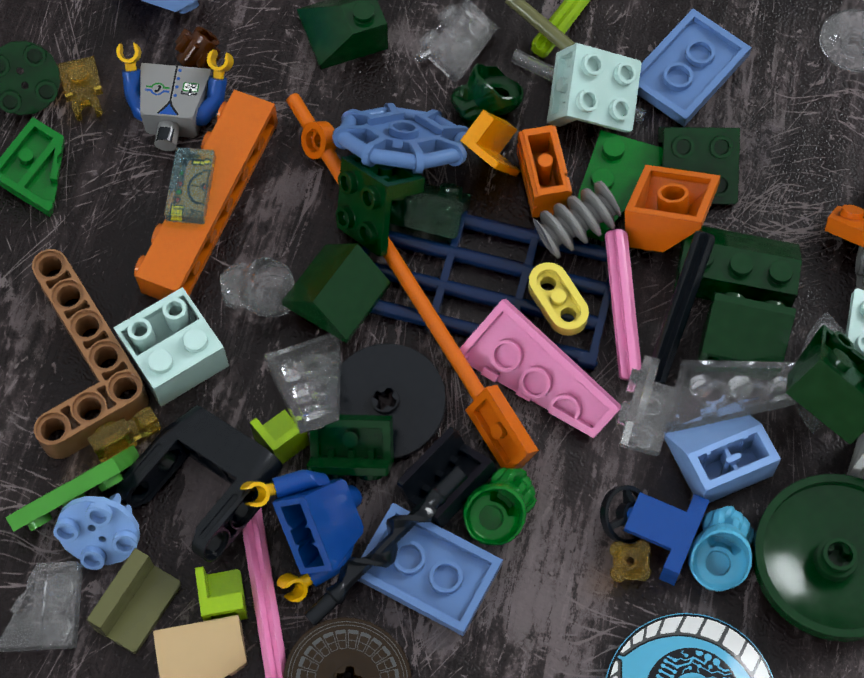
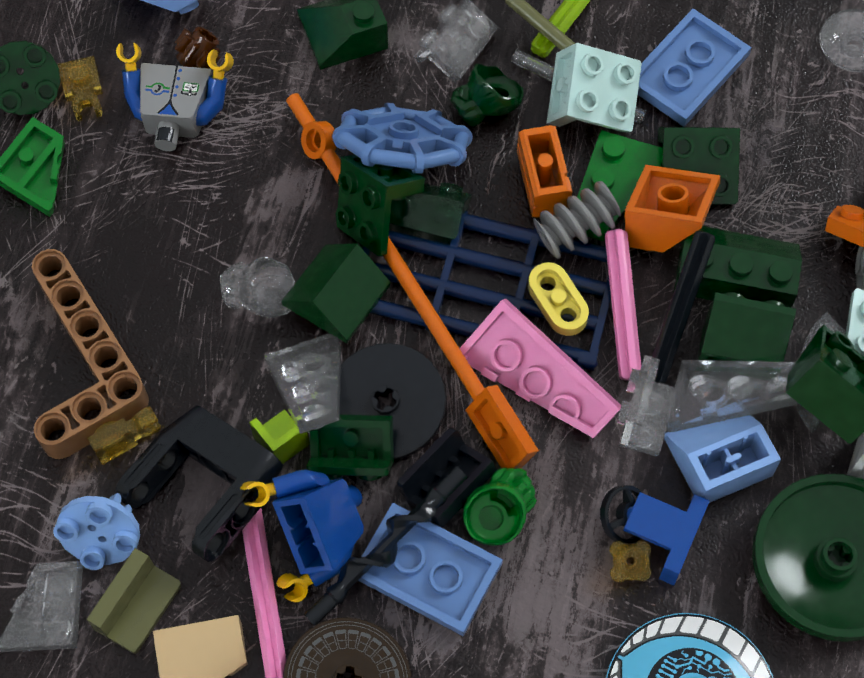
(104, 475): bright green wing -> none
(172, 346): light aqua slope -> none
(183, 249): orange brick -> none
(190, 185): clear light blue tile -> none
(221, 594): lime panel -> none
(488, 138): light orange panel -> none
(722, 551): medium azure hair -> none

